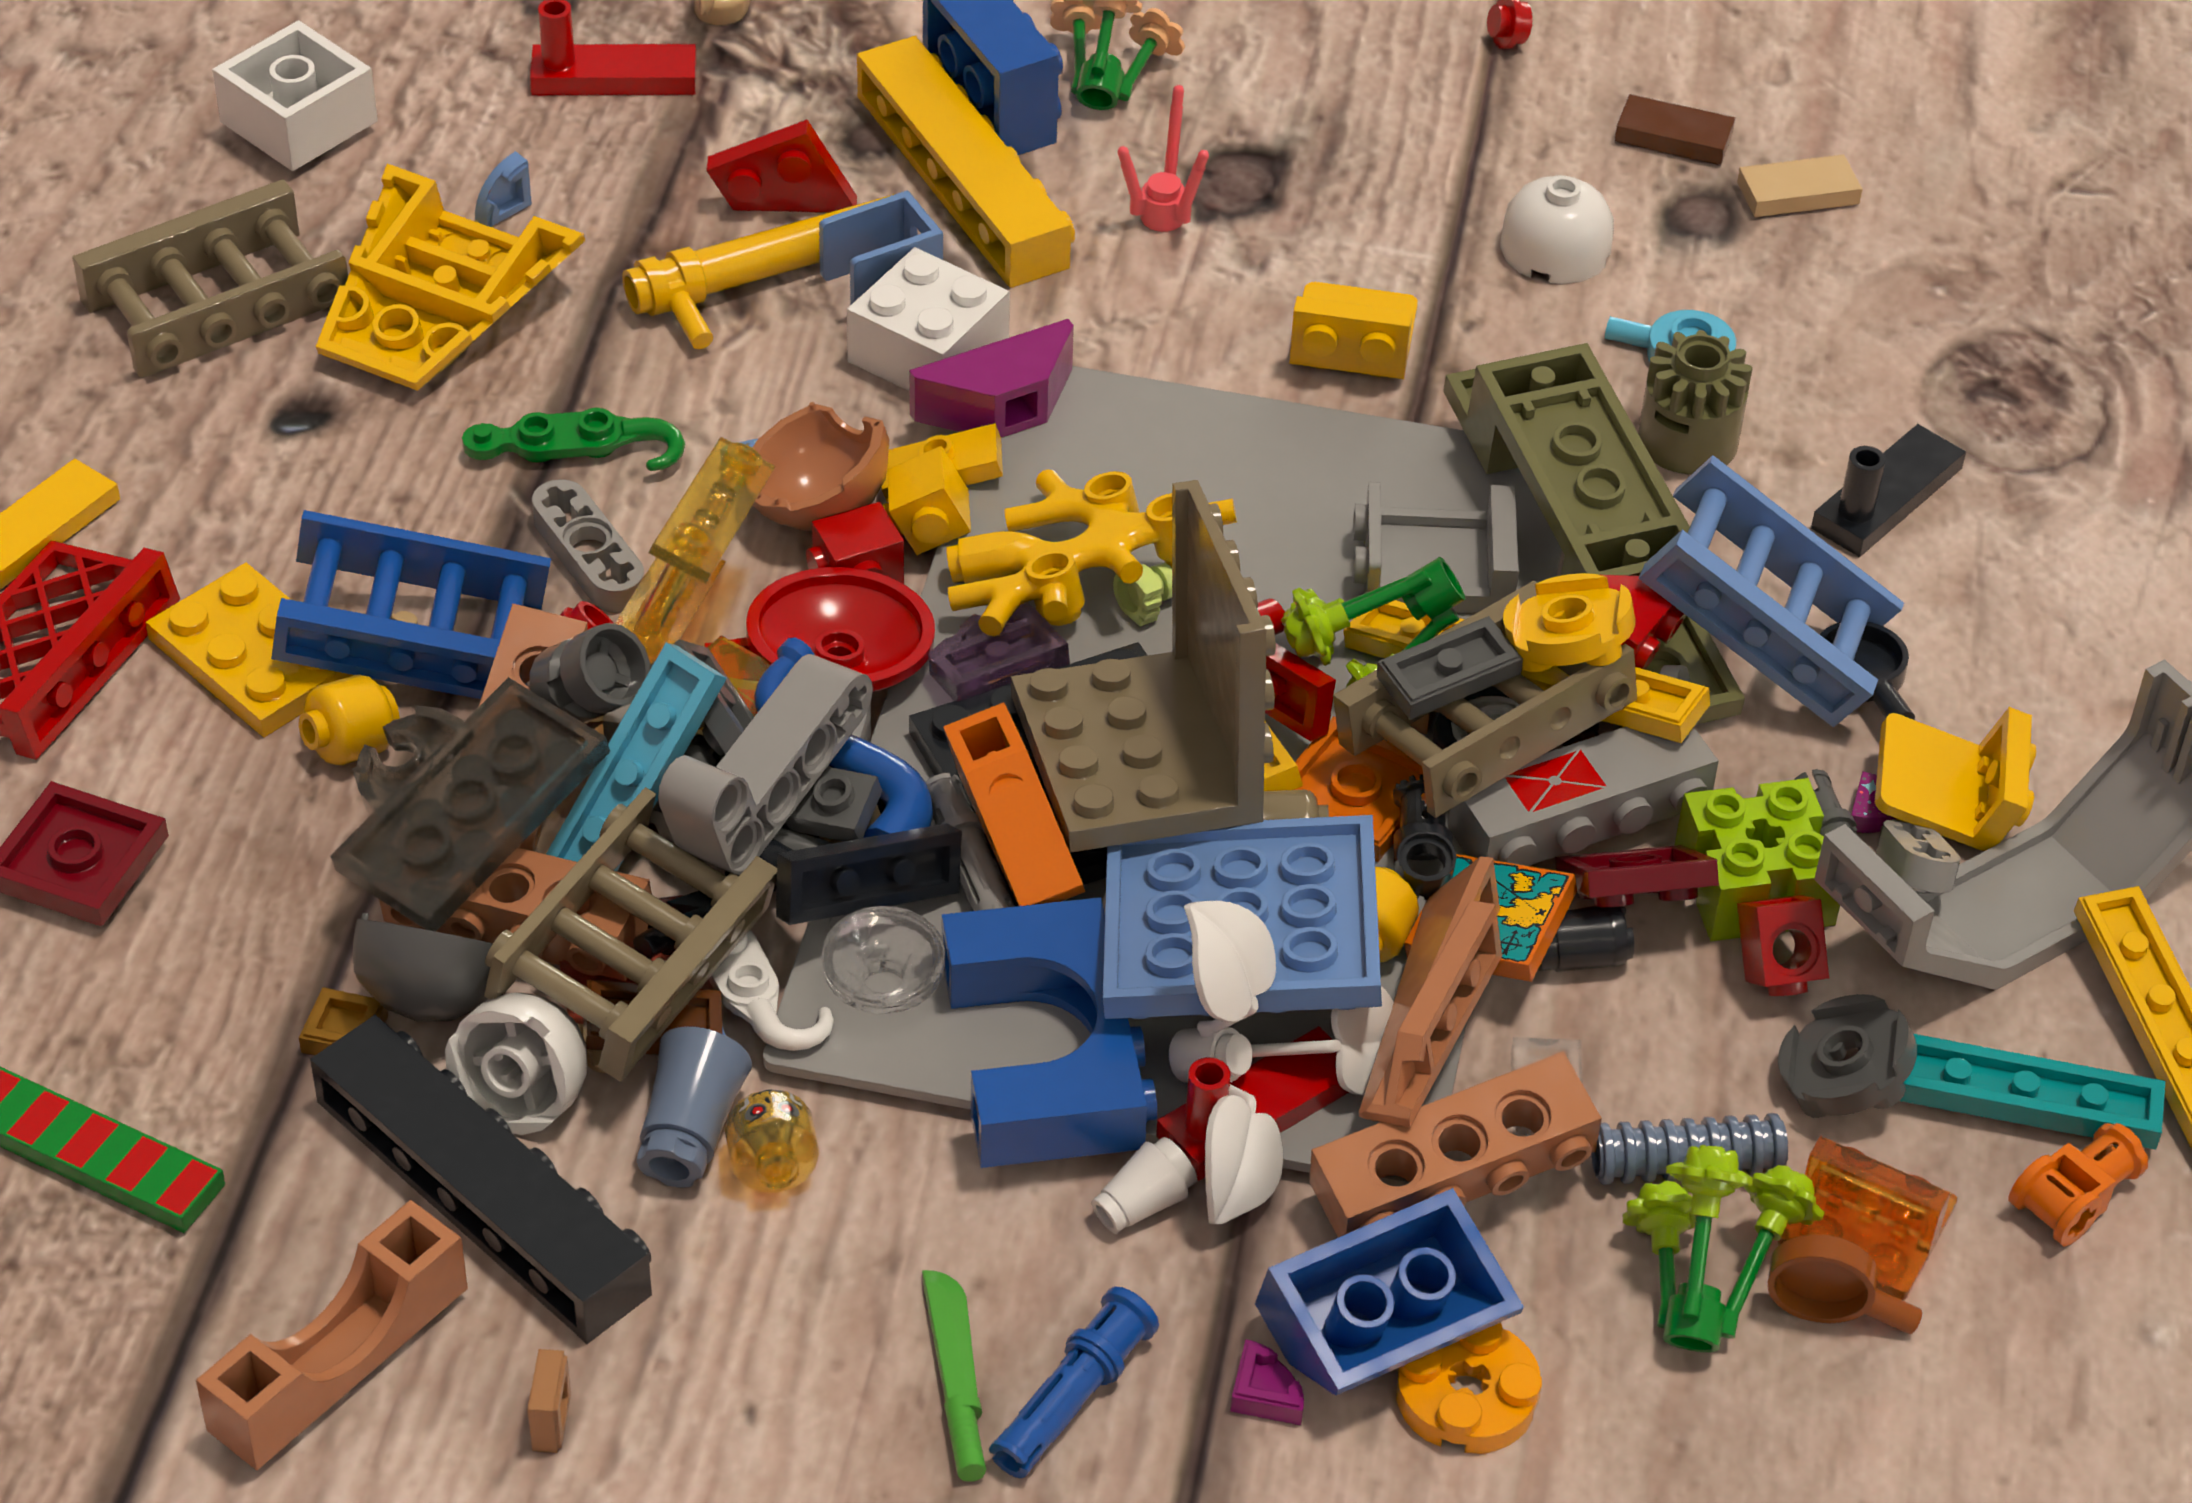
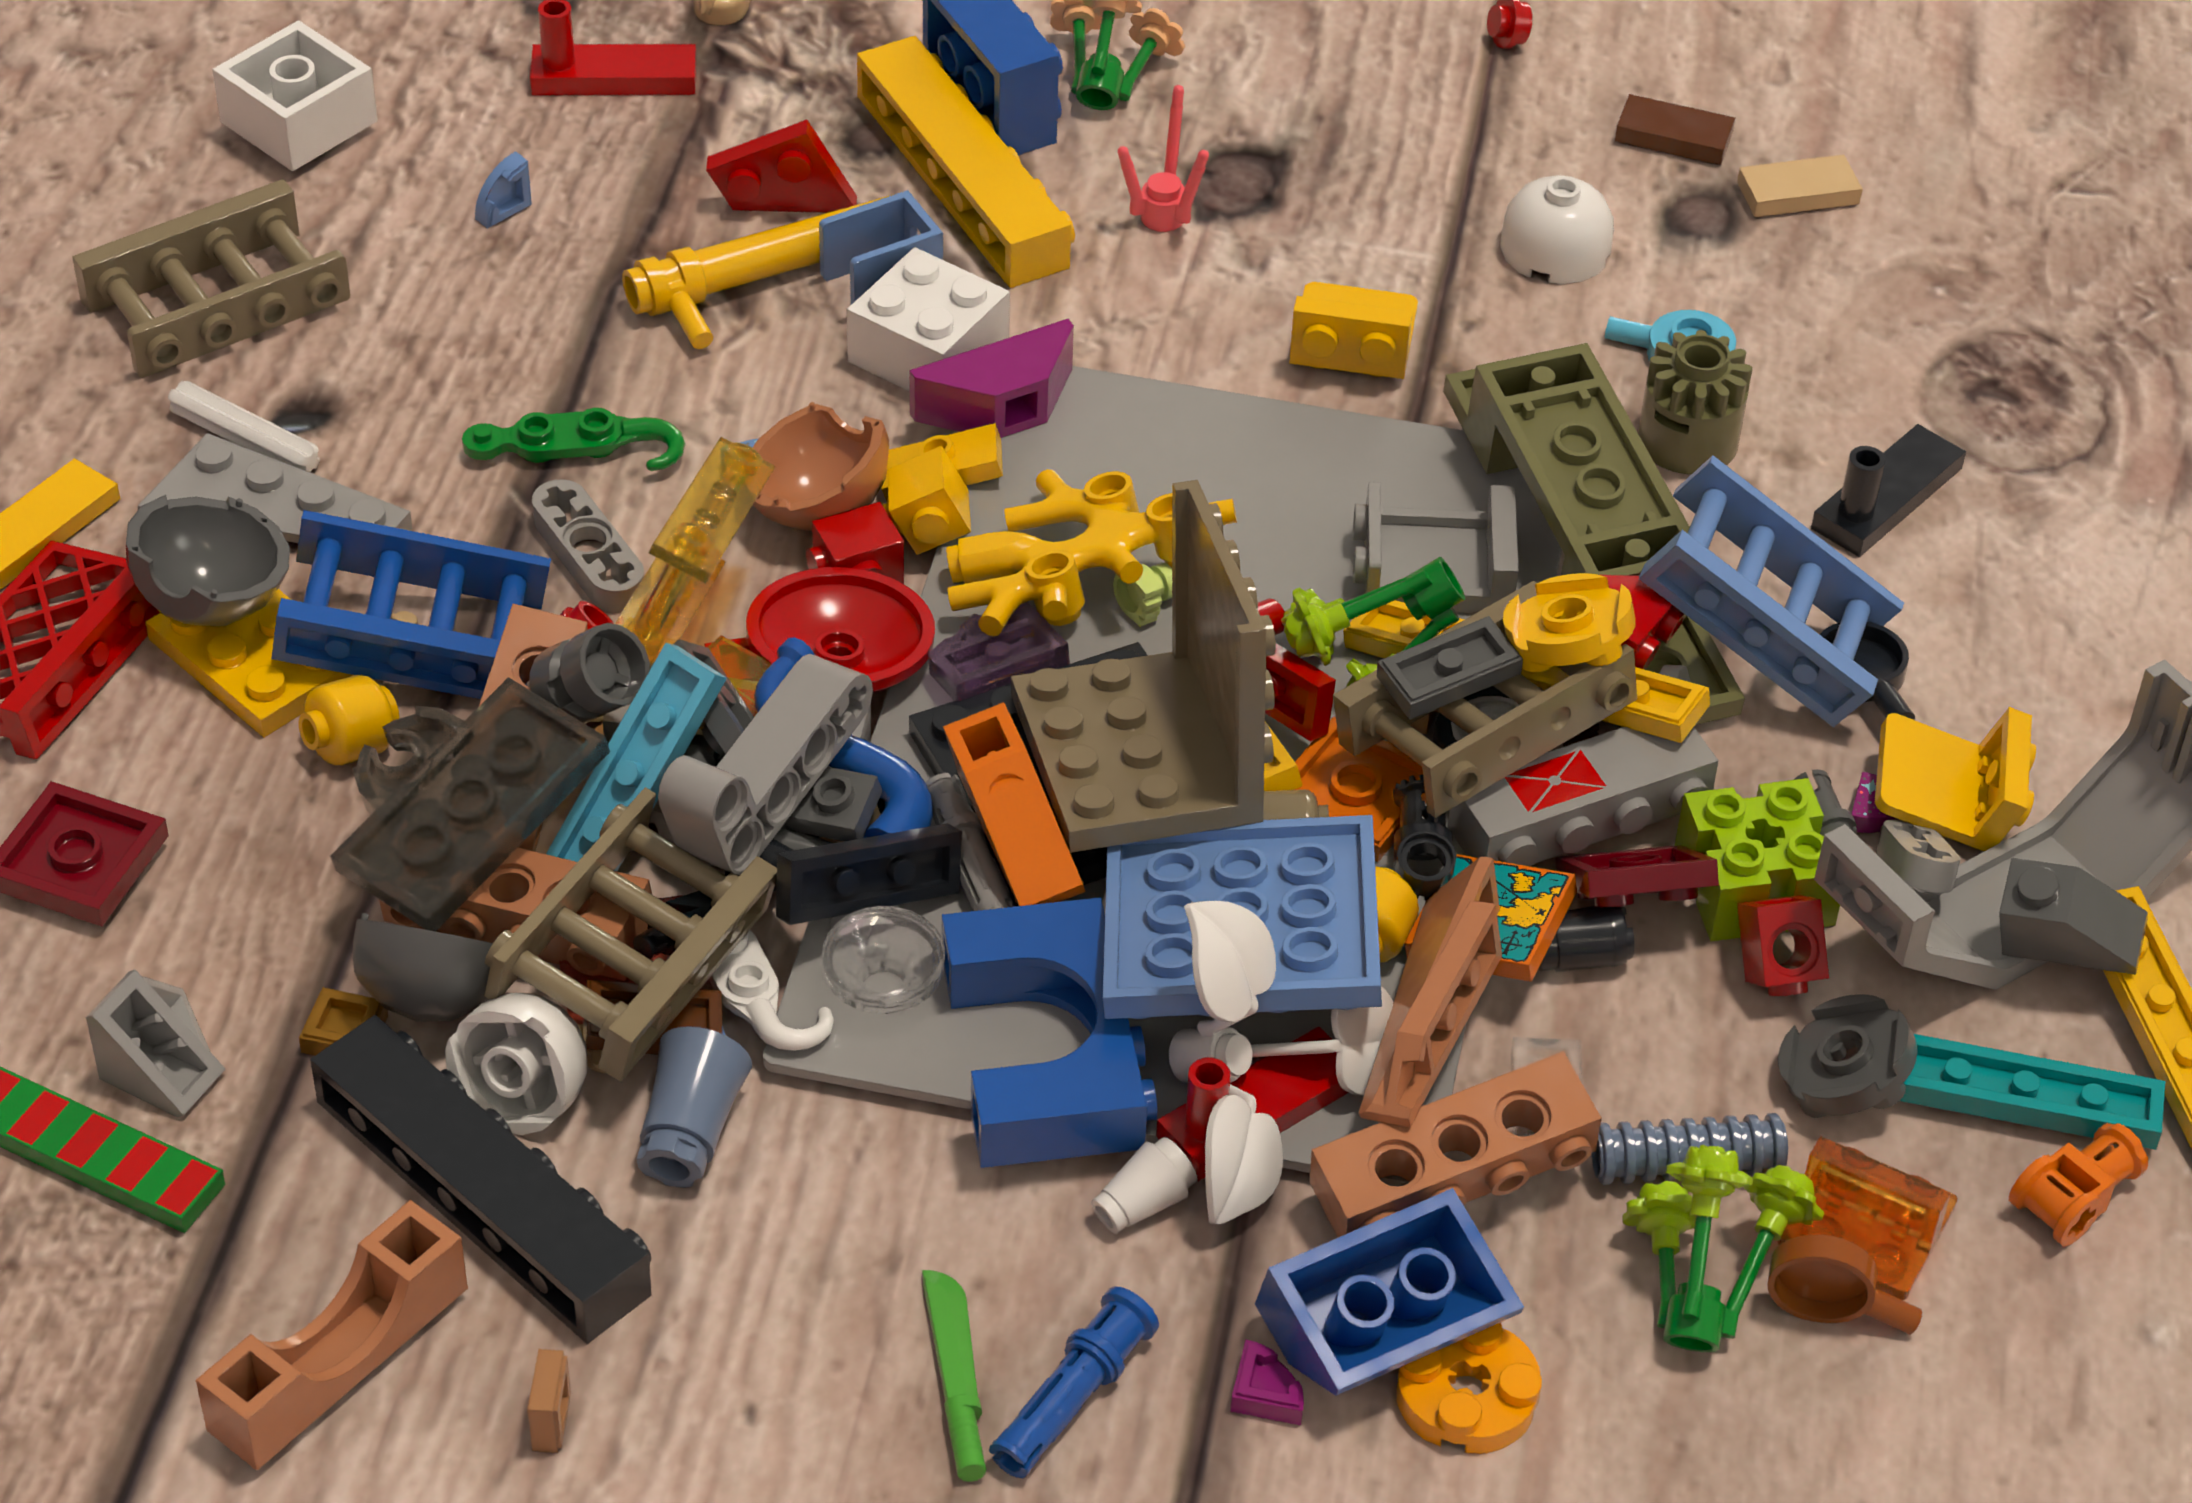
(152, 1044): none -> light grey slope
(205, 558): none -> dark grey cylinder
(241, 426): none -> white axle
(275, 488): none -> light grey wing
(430, 282): yellow wedge -> none
(771, 1136): clear yellow head -> none
(2069, 918): none -> dark grey slope

